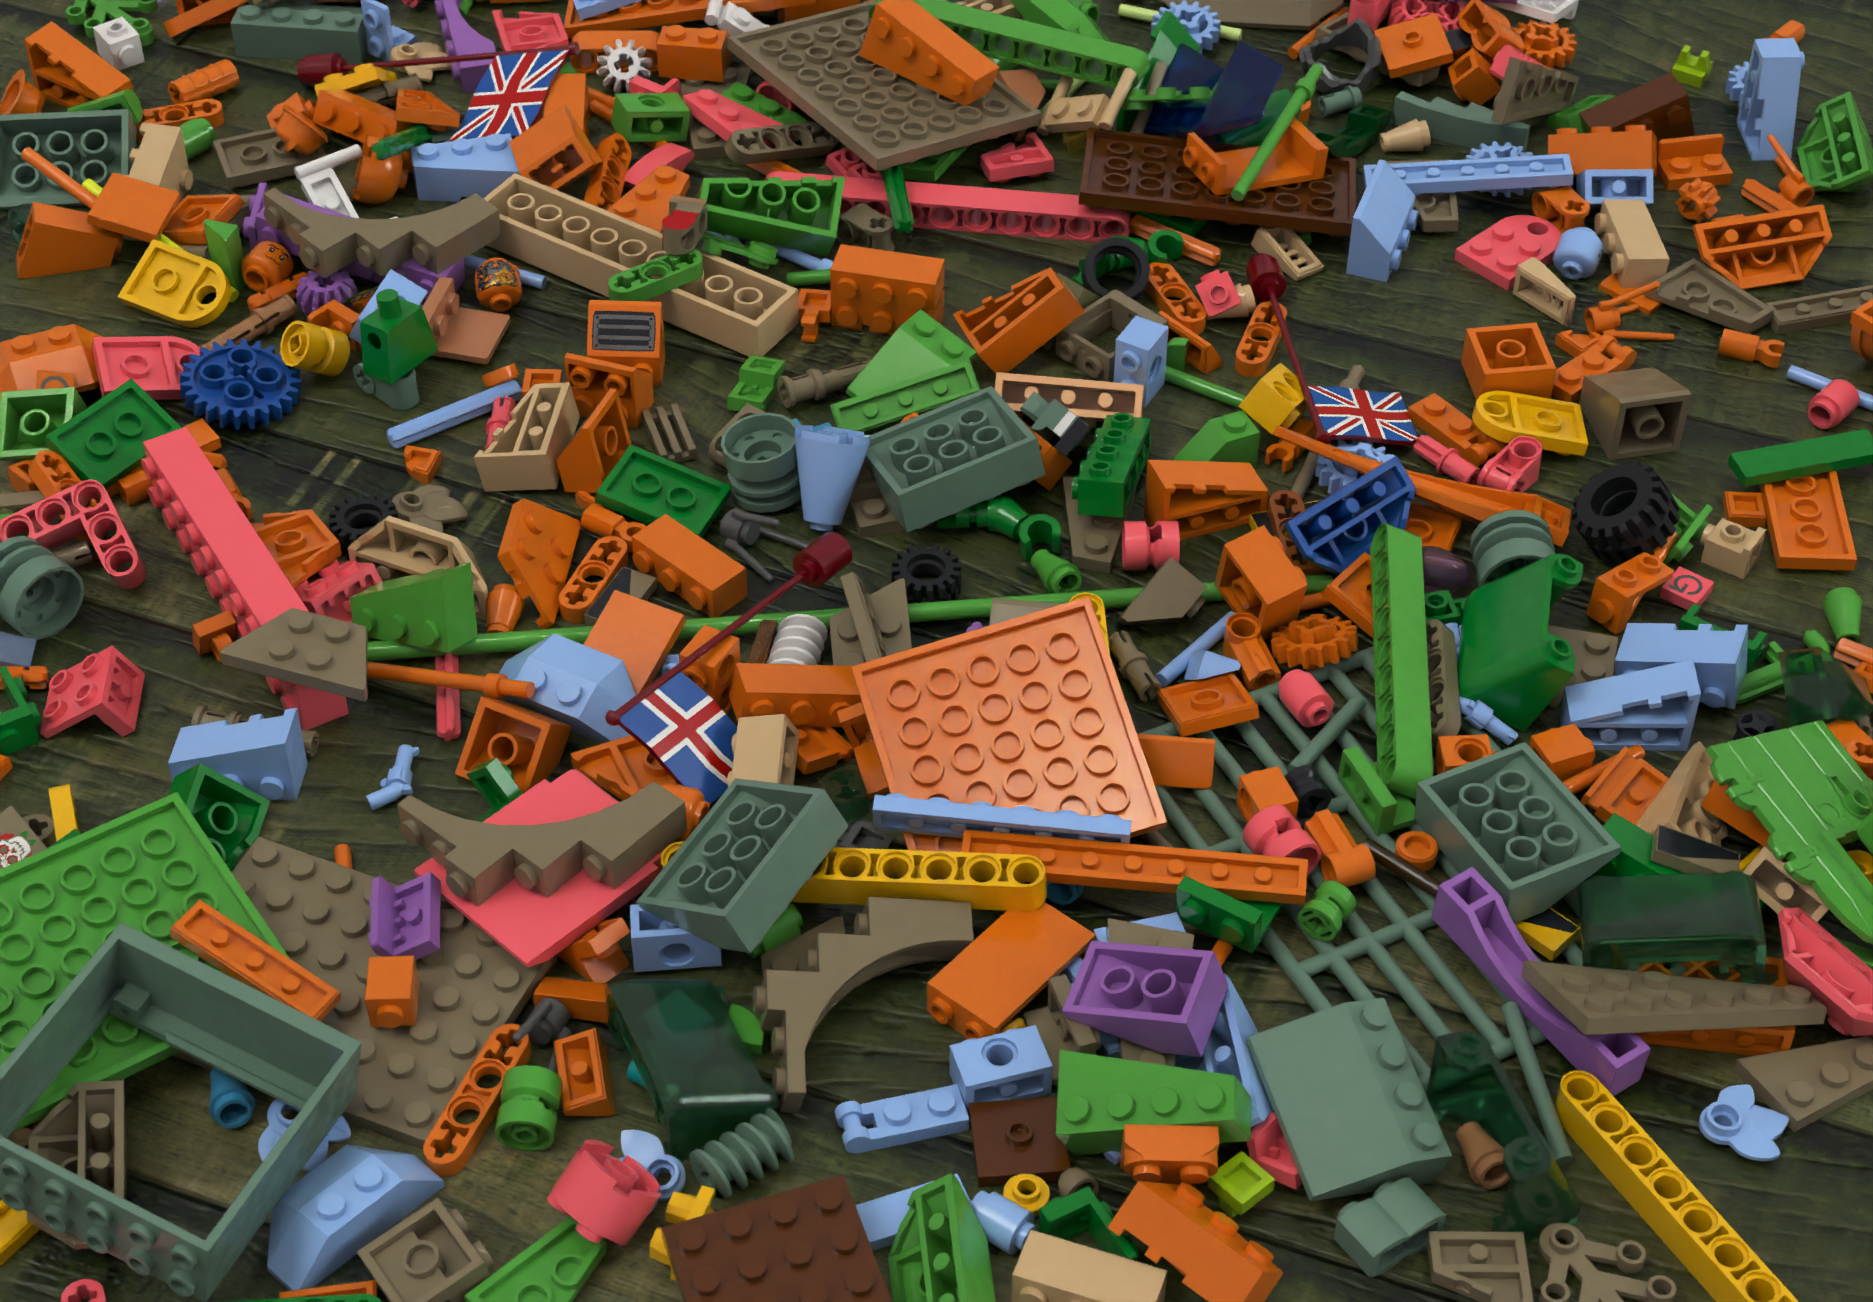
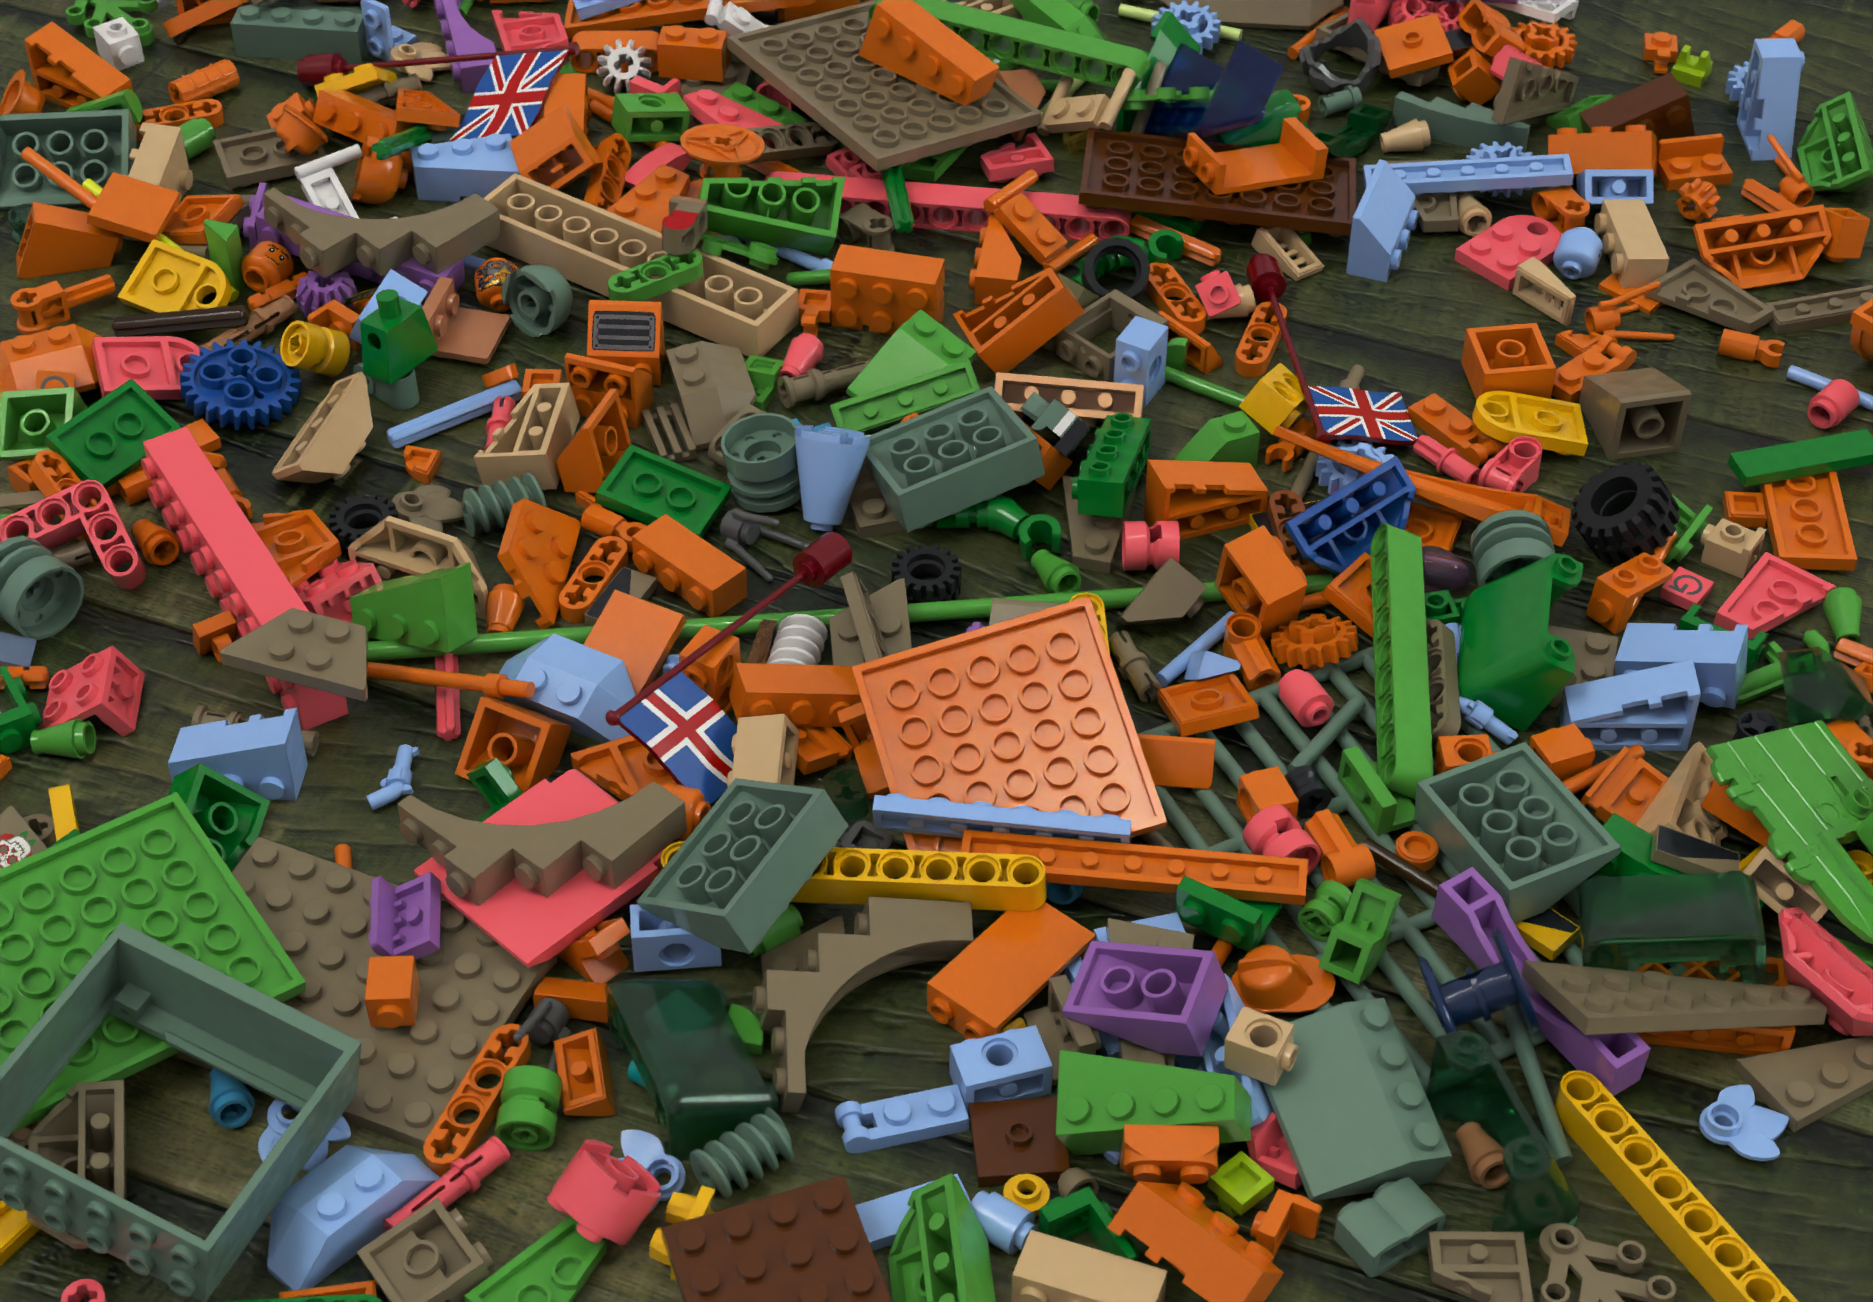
(51, 303): none -> orange connector
(66, 739): none -> bright green cone
(155, 542): none -> orange cone
(181, 321): none -> dark brown axle
(252, 961): orange tile -> none
(329, 435): none -> tan wedge
(462, 1178): none -> coral pin
(497, 502): none -> sand green piece
(538, 299): none -> sand green cylinder
(709, 386): none -> dark tan wedge
(720, 148): none -> orange piece
(802, 355): none -> coral cone
(996, 263): none -> orange slope
(1032, 228): none -> orange plate
(1260, 1046): none -> tan brick
(1282, 982): none -> orange piece
(1285, 1214): none -> orange bracket
(1302, 93): bright green bar -> none
(1363, 934): none -> bright green brick
(1472, 215): none -> tan cone
(1481, 991): none -> dark blue piece
(1660, 49): none -> orange plate
(1770, 596): none -> coral wing
(1848, 234): none -> orange brick

